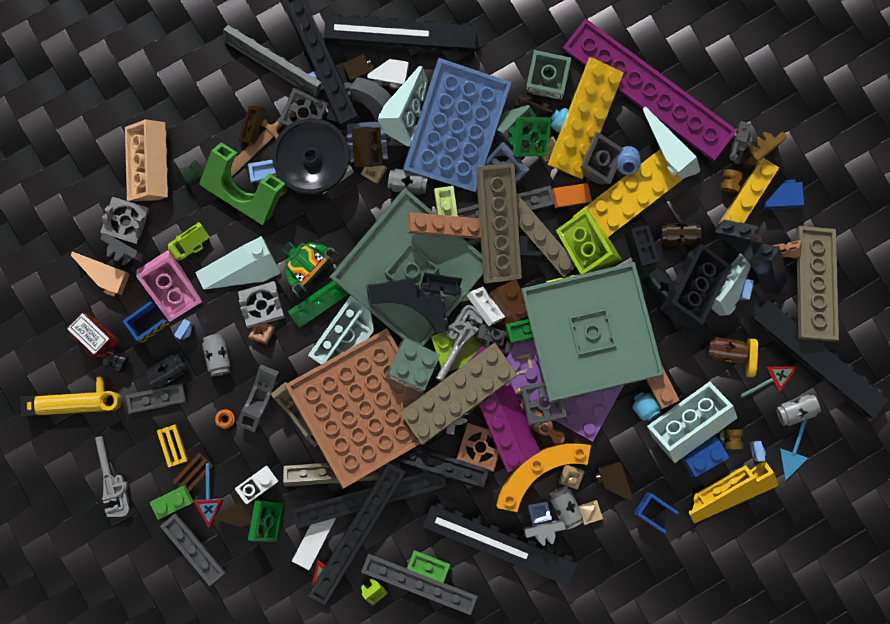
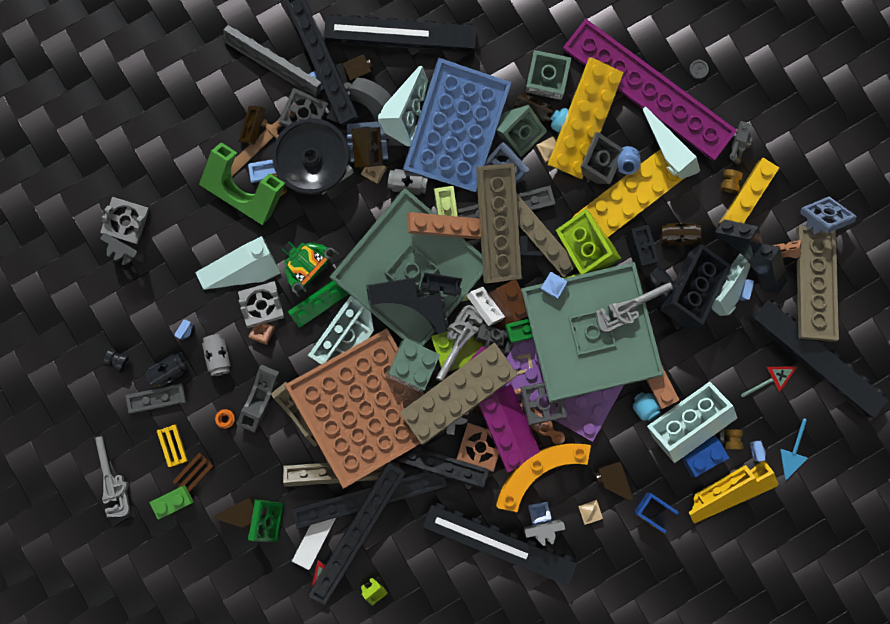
(70, 402): yellow piece -> none
(92, 335): brick -> none
(104, 276): light nougat slope -> none
(137, 315): blue piece -> none
(146, 161): light nougat slope -> none
(168, 285): bright pink slope -> none
(190, 241): lime piece -> none
(192, 172): clear green wheel -> none
(192, 549): dark grey plate -> none
(209, 506): piece -> none
(256, 485): white slope -> none
(391, 73): white slope -> none
(419, 584): dark grey plate -> none
(428, 566): bright green plate -> none
(542, 138): green piece -> none
(554, 285): none -> light blue tile
(560, 500): light grey piece -> none
(571, 195): orange tile -> none
(571, 476): tan tile -> none
(624, 311): none -> light grey piece
(698, 69): none -> dark grey piece
(718, 350): reddish brown piece -> none
(751, 363): yellow tile -> none
(764, 147): pearl gold piece -> none
(786, 196): blue slope -> none
(798, 410): light grey piece -> none
(838, 214): none -> sand blue piece

